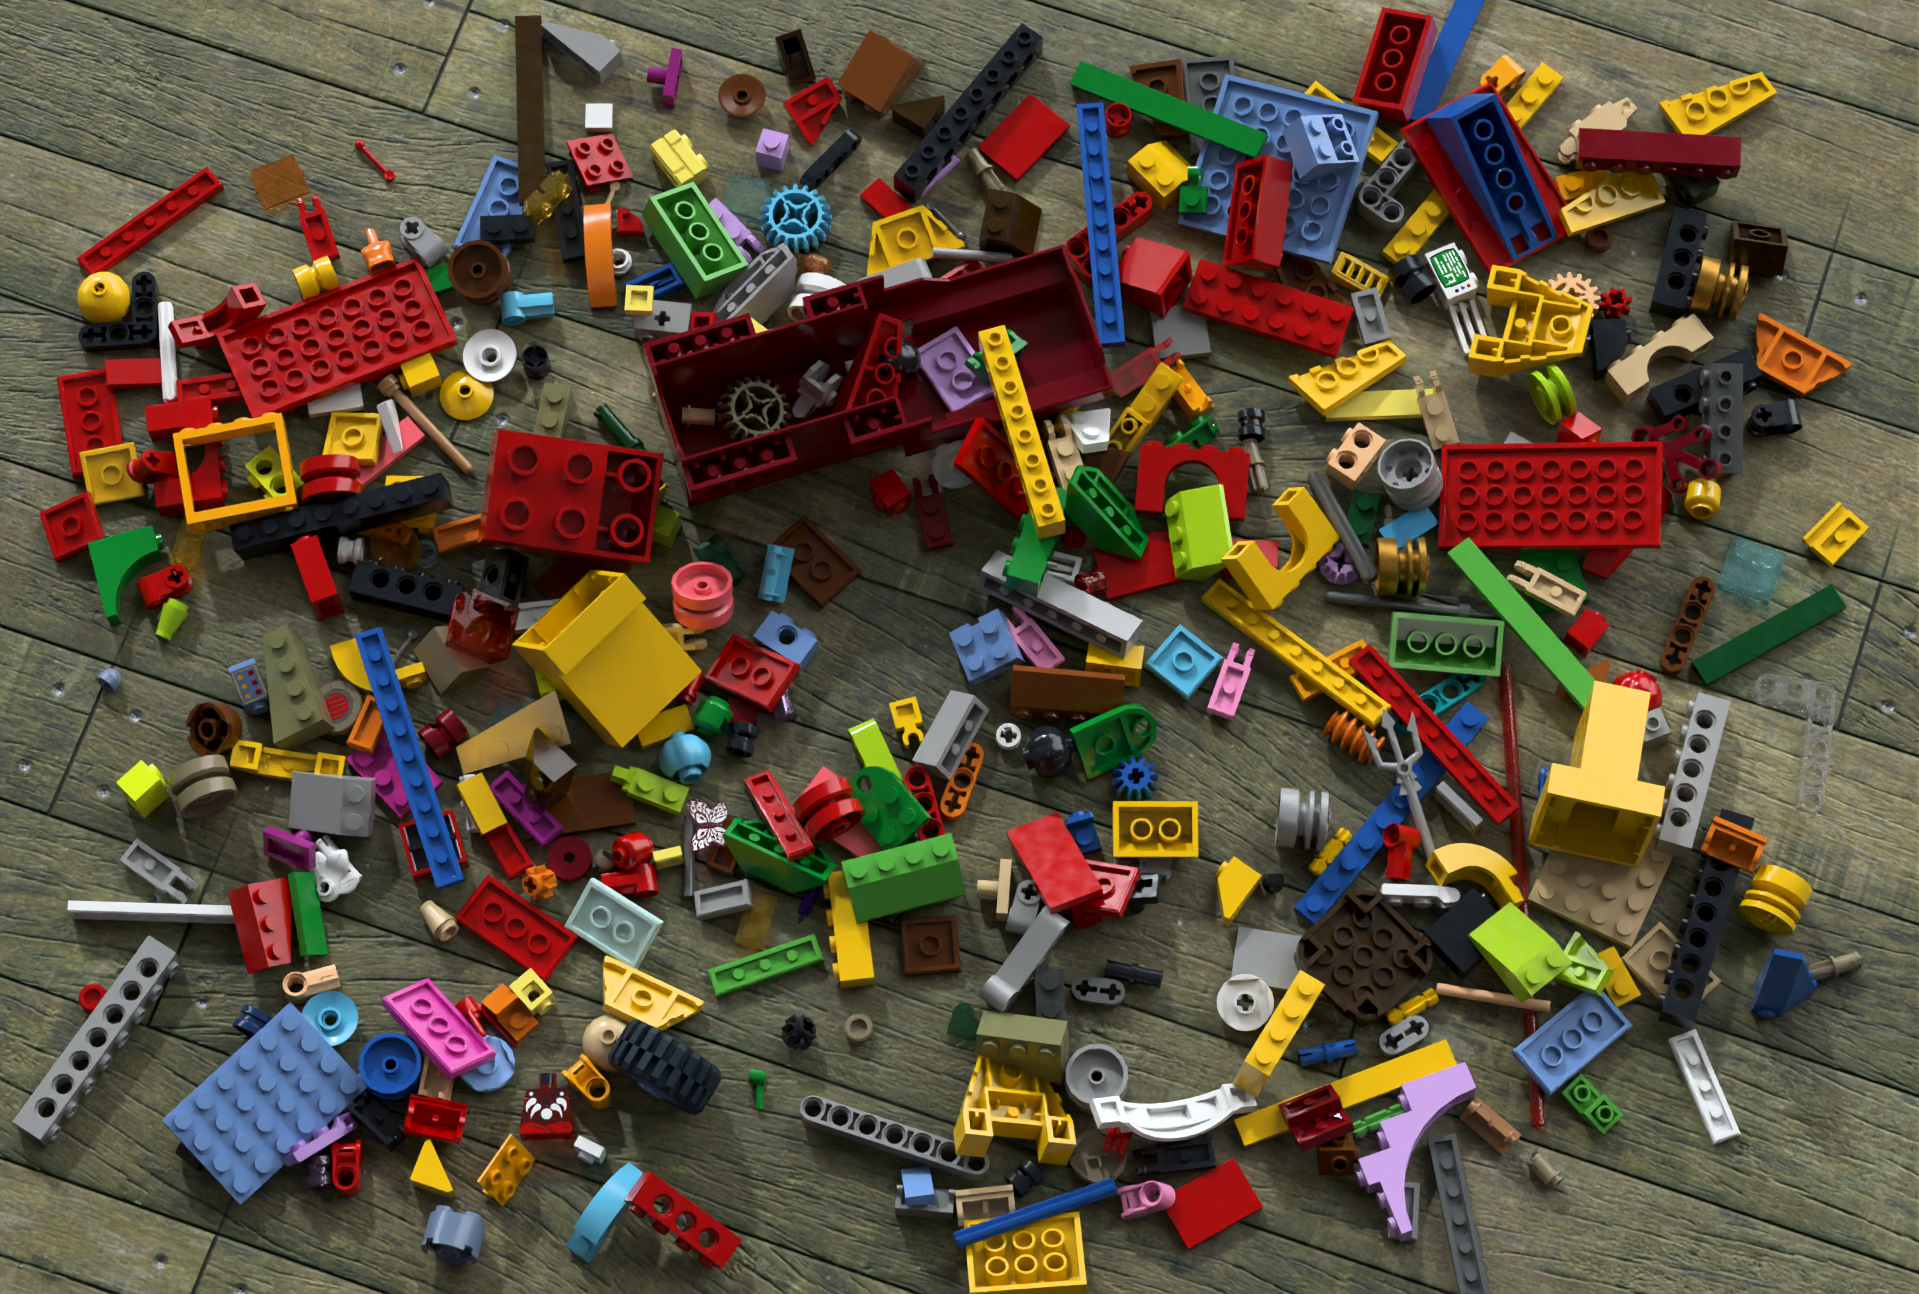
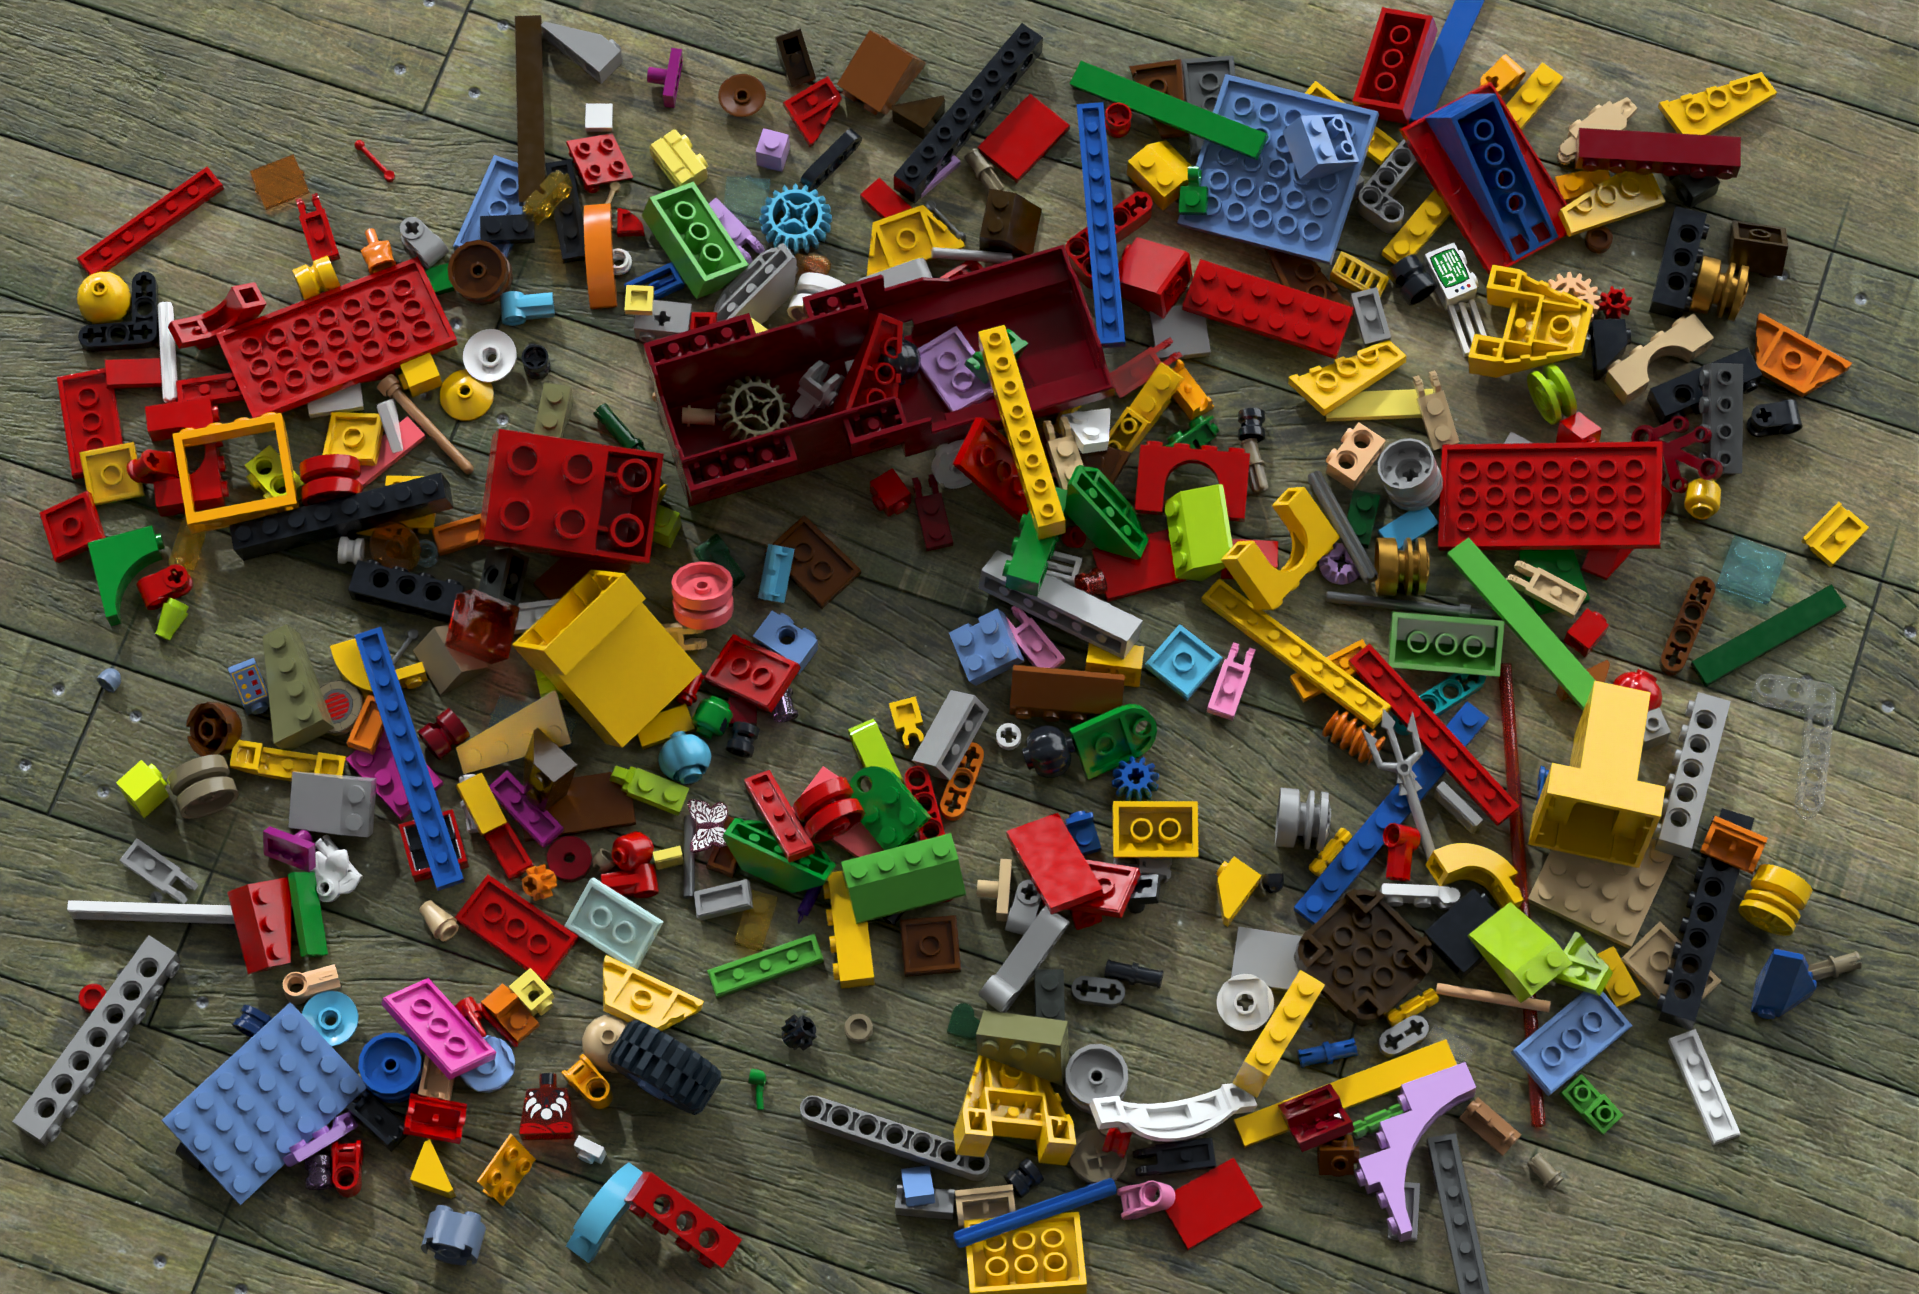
(317, 577): red window -> none
(1258, 214): red slope -> none

